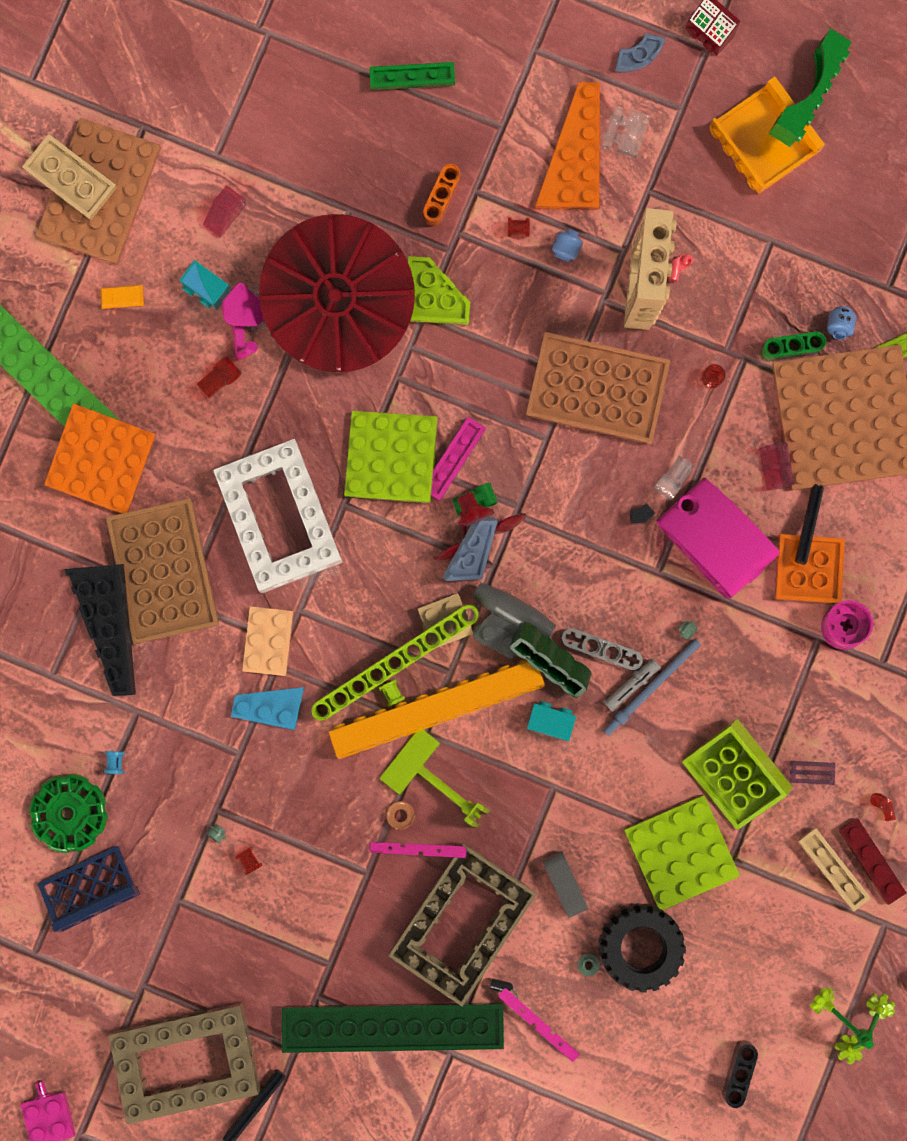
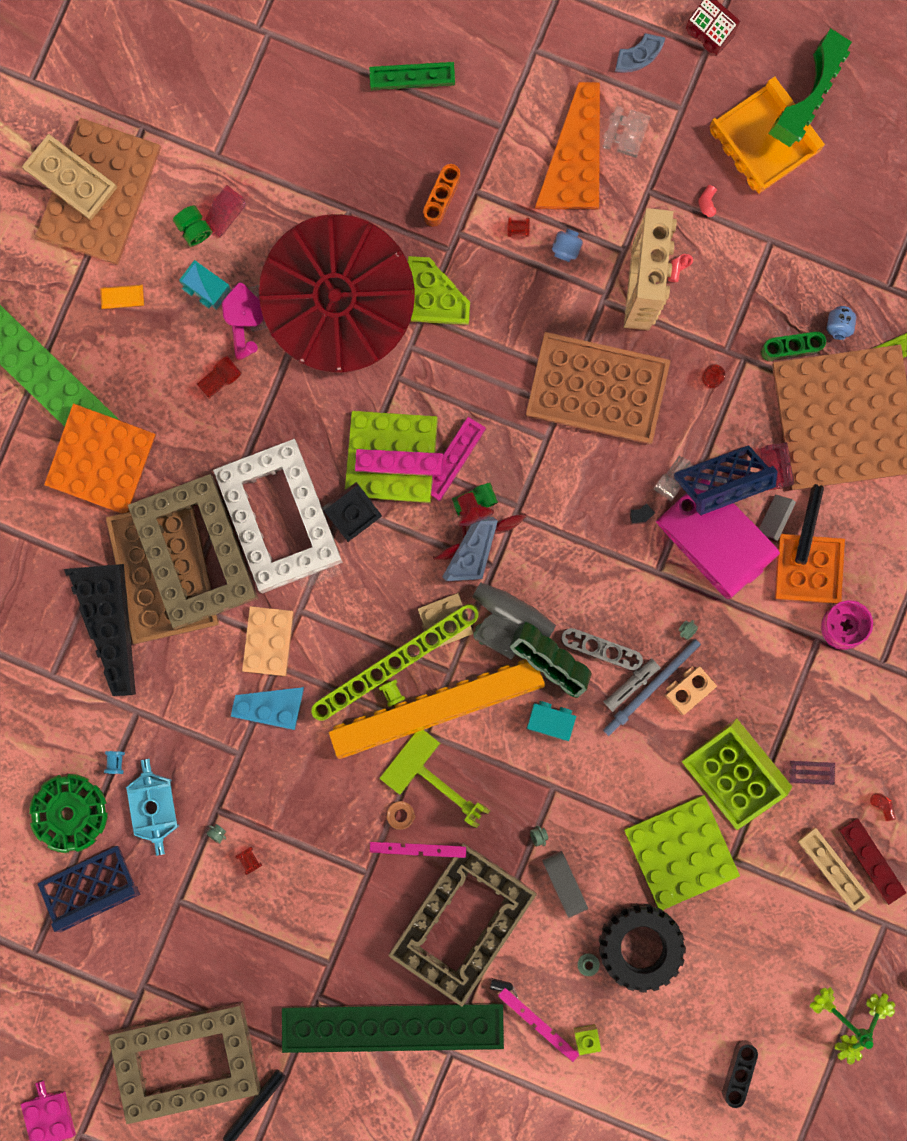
(156, 789): none -> medium azure plate
(191, 223): none -> green wheel
(239, 582): none -> dark tan brick
(352, 512): none -> black plate
(399, 462): none -> dark pink plate
(539, 836): none -> sand green plate
(587, 1039): none -> lime brick
(693, 694): none -> light nougat brick
(705, 201): none -> coral arm
(733, 489): none -> dark blue fence
(777, 517): none -> light grey tile

